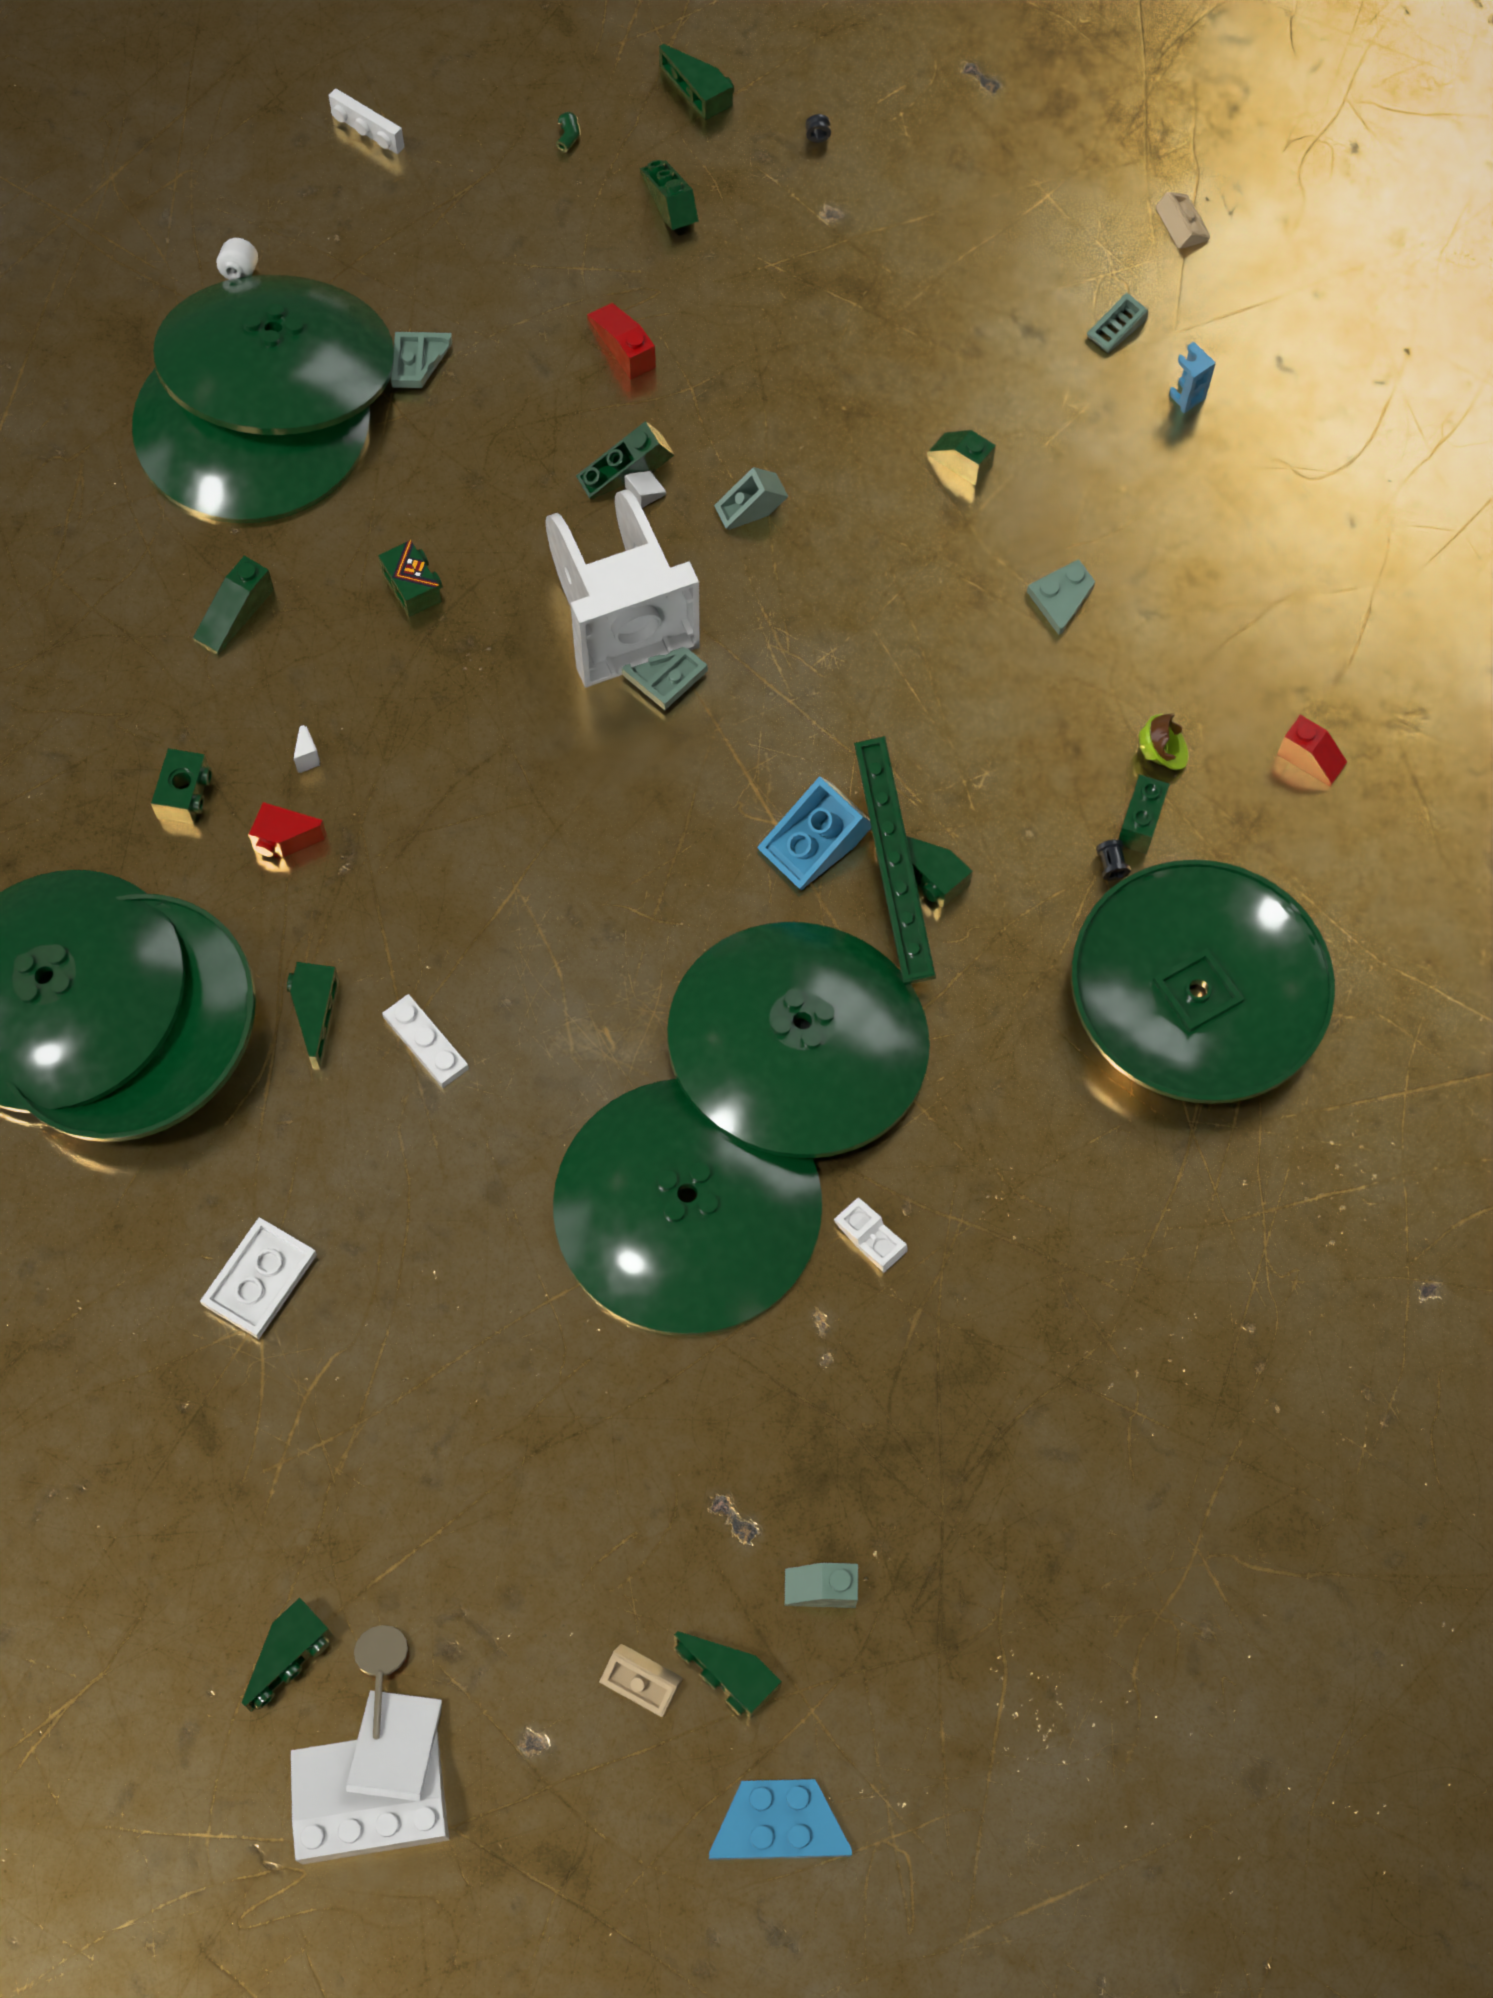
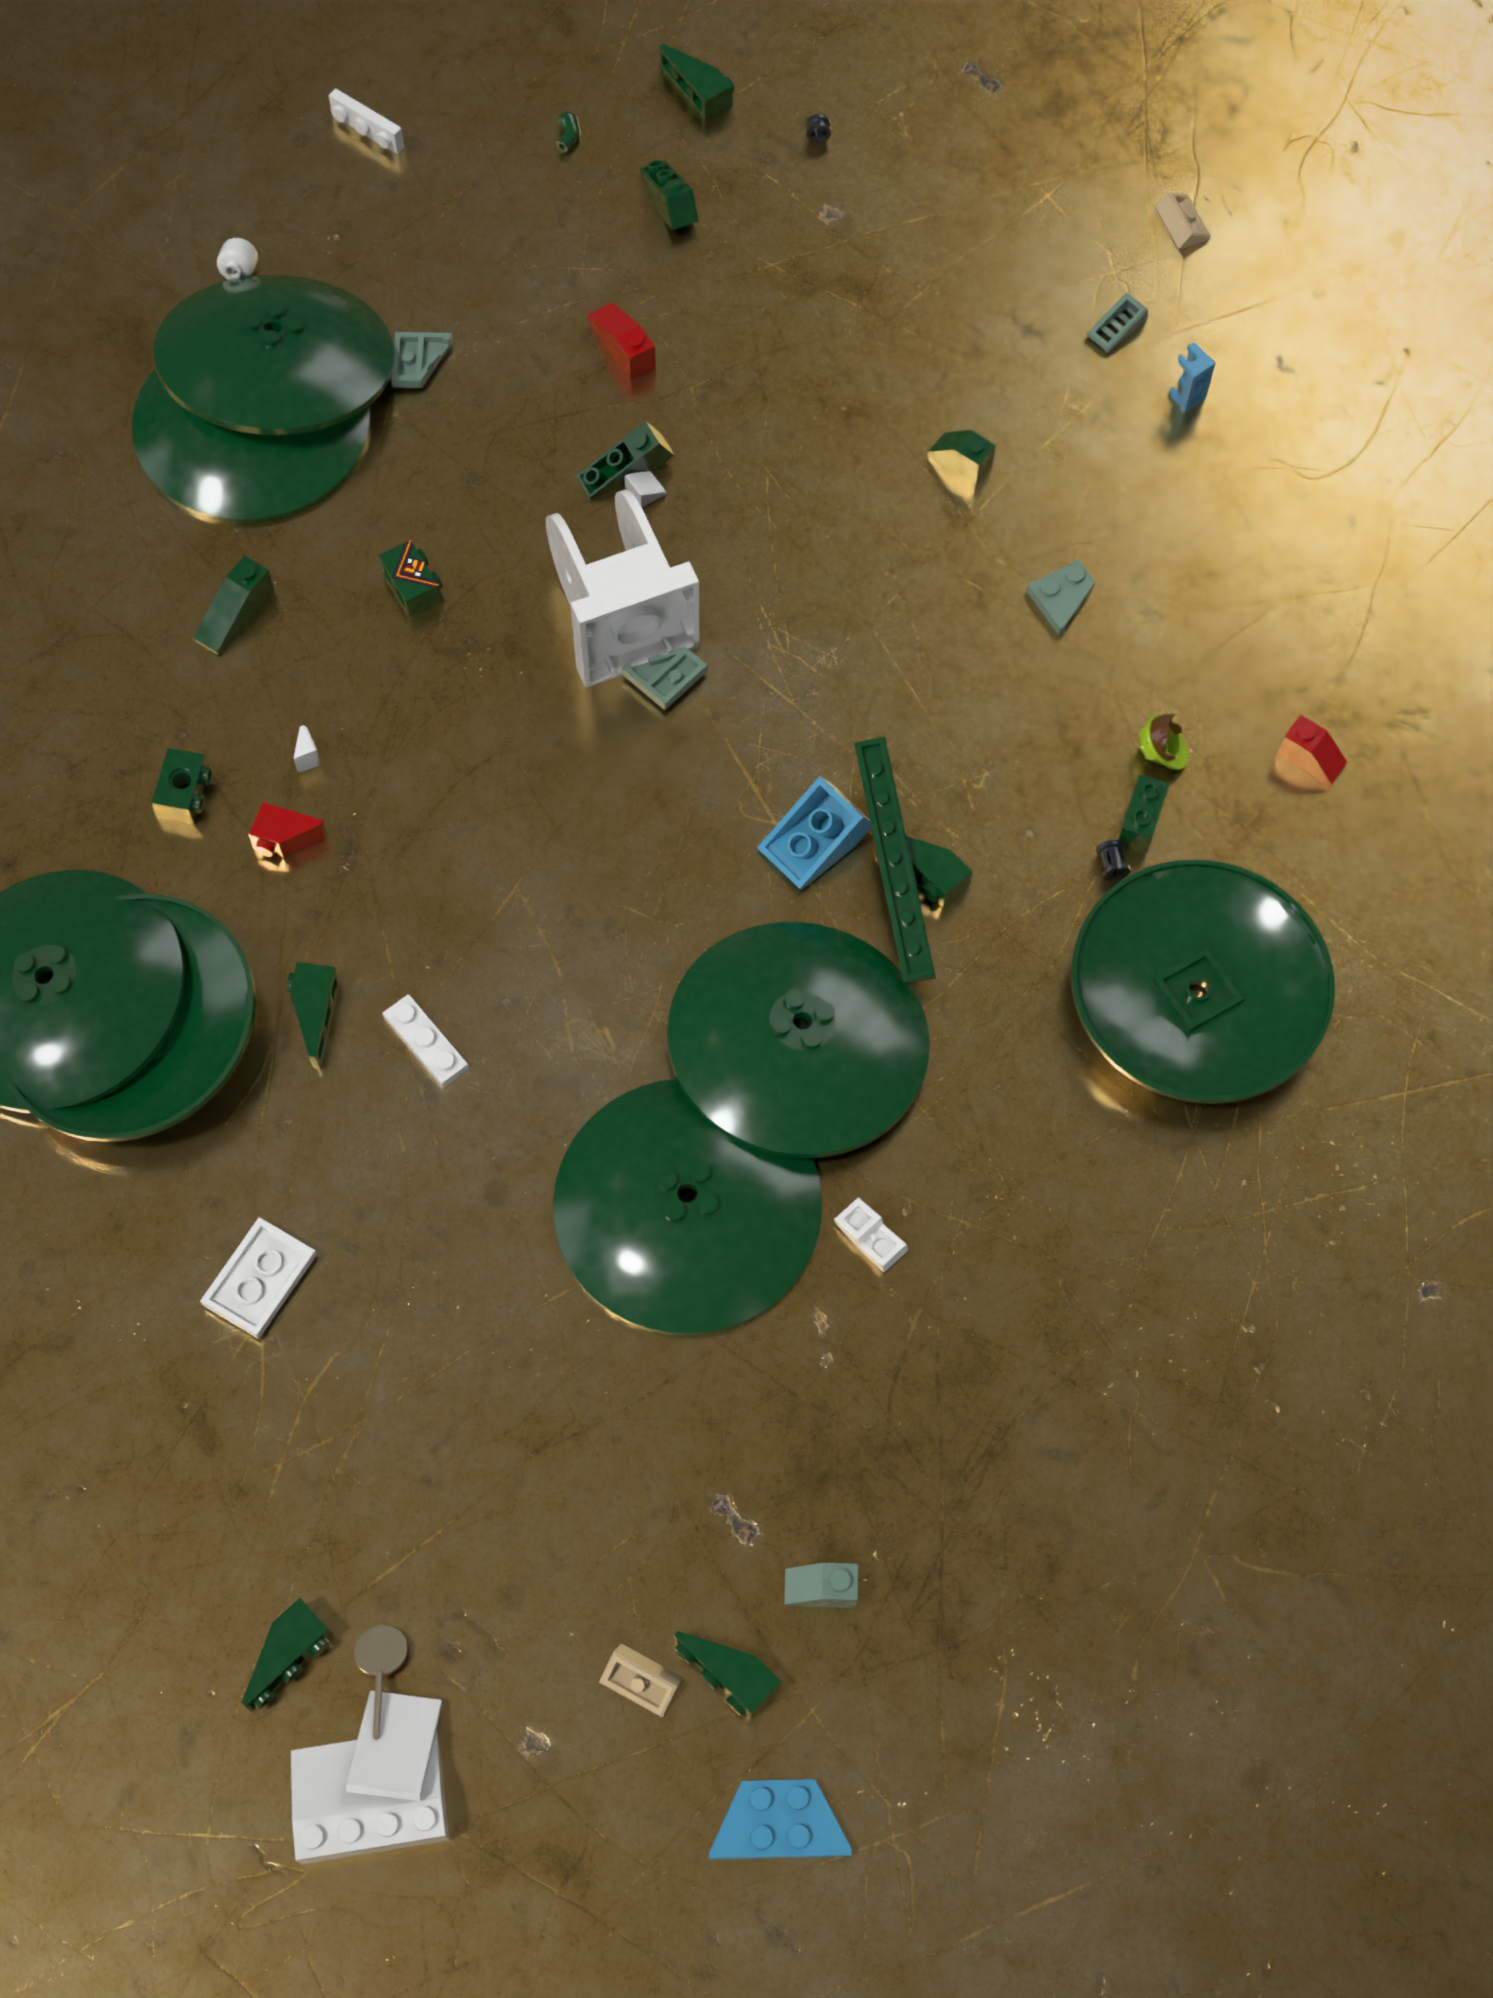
(751, 498): sand green slope -> none

